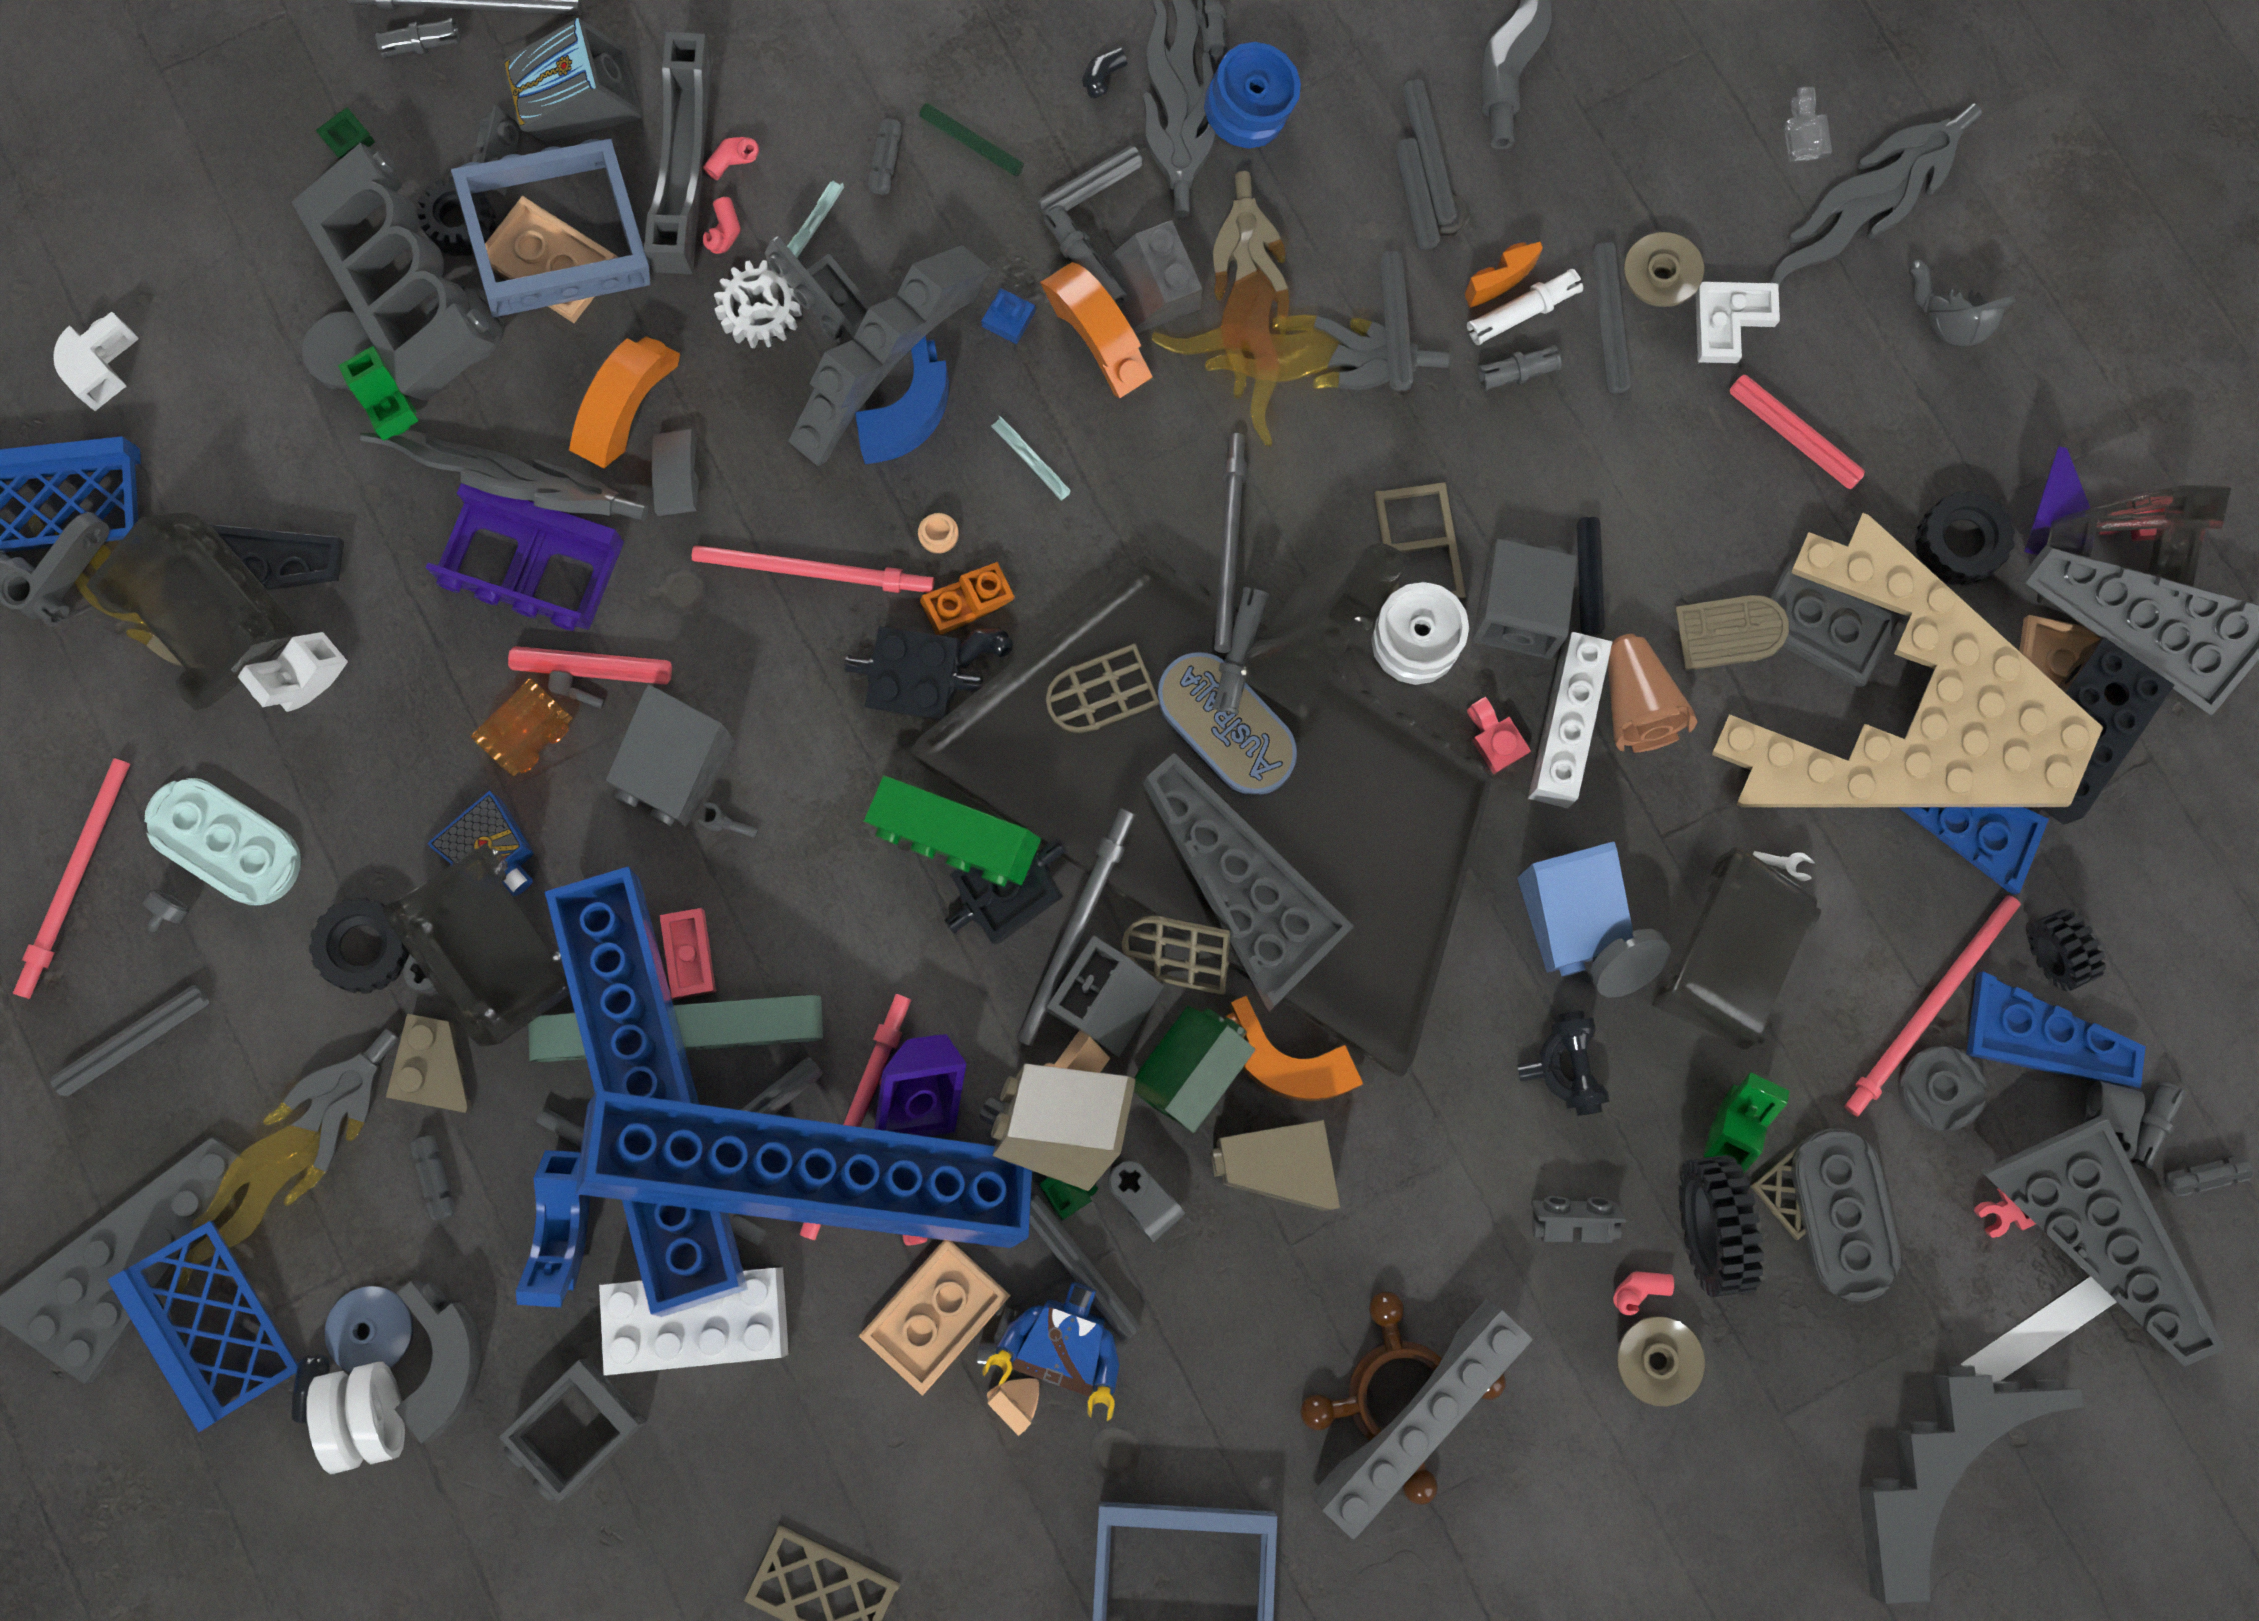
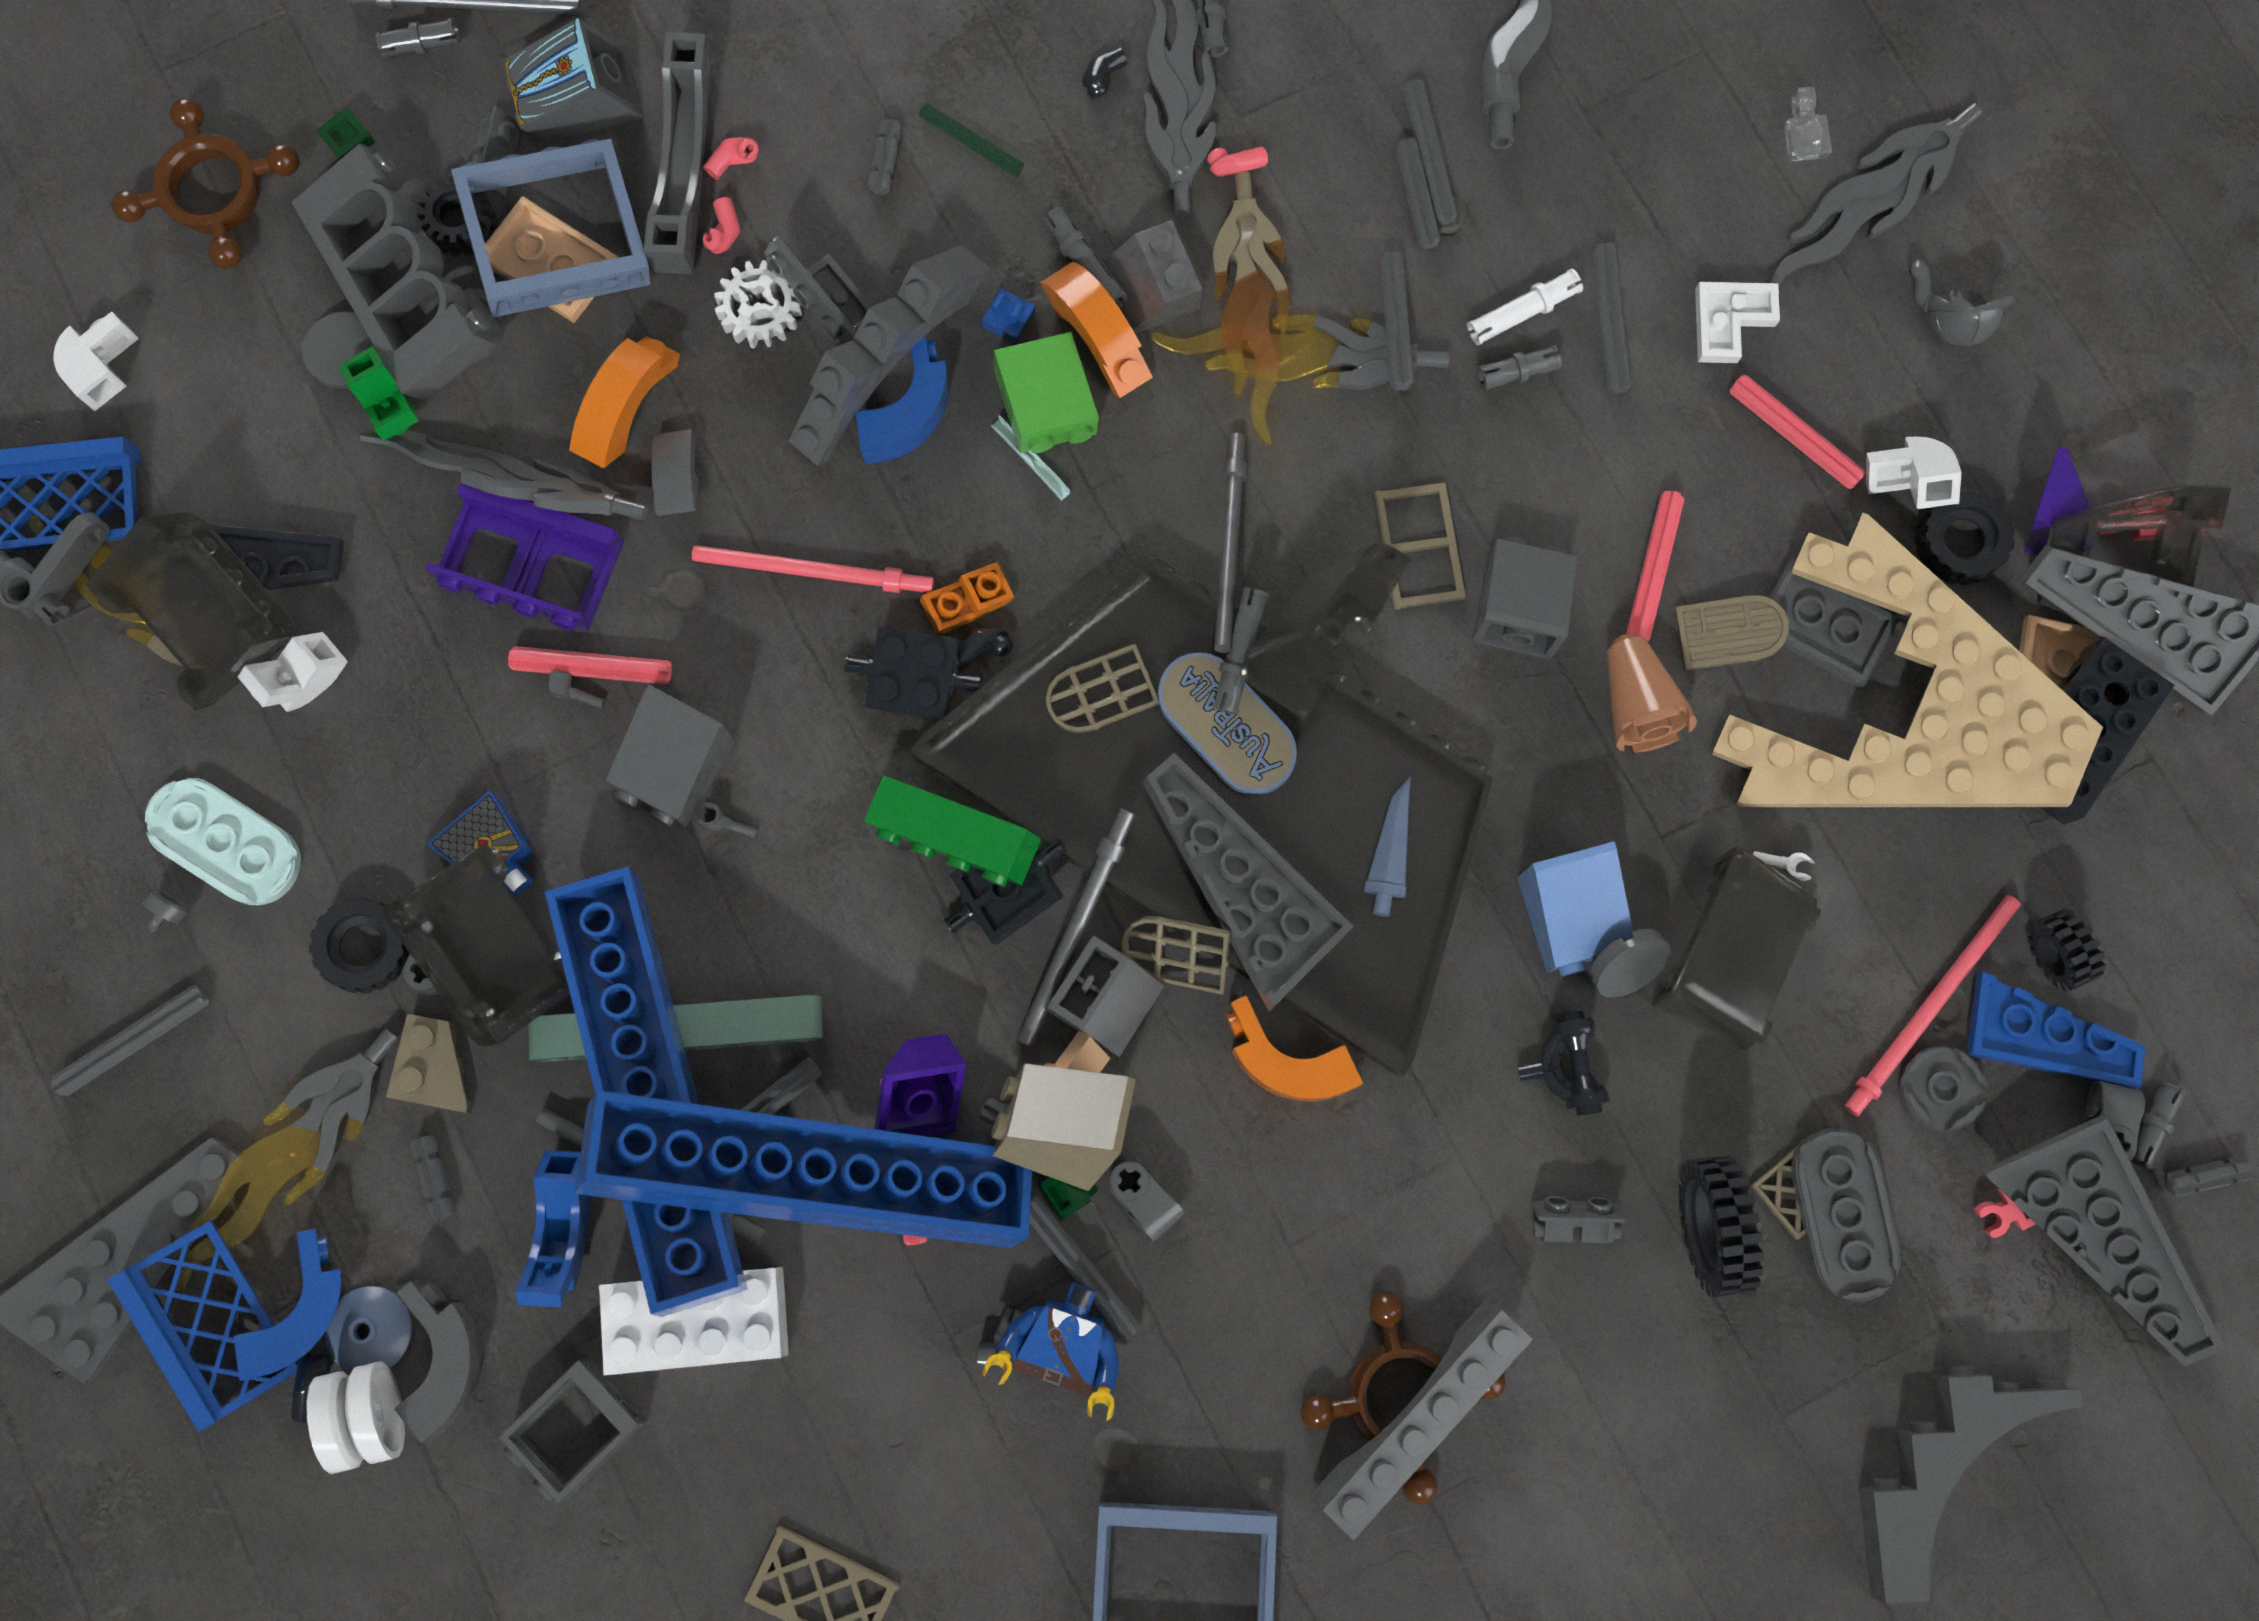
(39, 954): coral bar -> none
(185, 154): none -> reddish brown piece
(286, 1342): none -> blue arch
(522, 728): clear orange brick -> none
(687, 953): coral plate -> none
(815, 218): light aqua piece -> none
(887, 1038): coral bar -> none
(934, 1316): light nougat tile -> none
(938, 533): light nougat plate -> none
(1015, 1402): light nougat tile -> none
(1045, 393): none -> bright green brick
(1092, 181): dark grey axle -> none
(1193, 1066): dark green brick -> none
(1247, 160): none -> coral arm
(1252, 95): blue wheel -> none
(1280, 1164): dark tan slope -> none
(1389, 863): none -> sand blue bar
(1417, 610): white wheel -> none
(1499, 741): coral plate -> none
(1512, 268): orange slope -> none
(1570, 720): white brick -> none
(1590, 575): black axle -> none
(1638, 1286): coral arm -> none
(1655, 564): none -> coral axle
(1666, 254): dark tan dish -> none
(1681, 1367): dark tan dish -> none
(1744, 1120): green brick -> none
(1922, 466): none -> white brick
(1991, 838): blue wing -> none
(2041, 1330): white sticker -> none

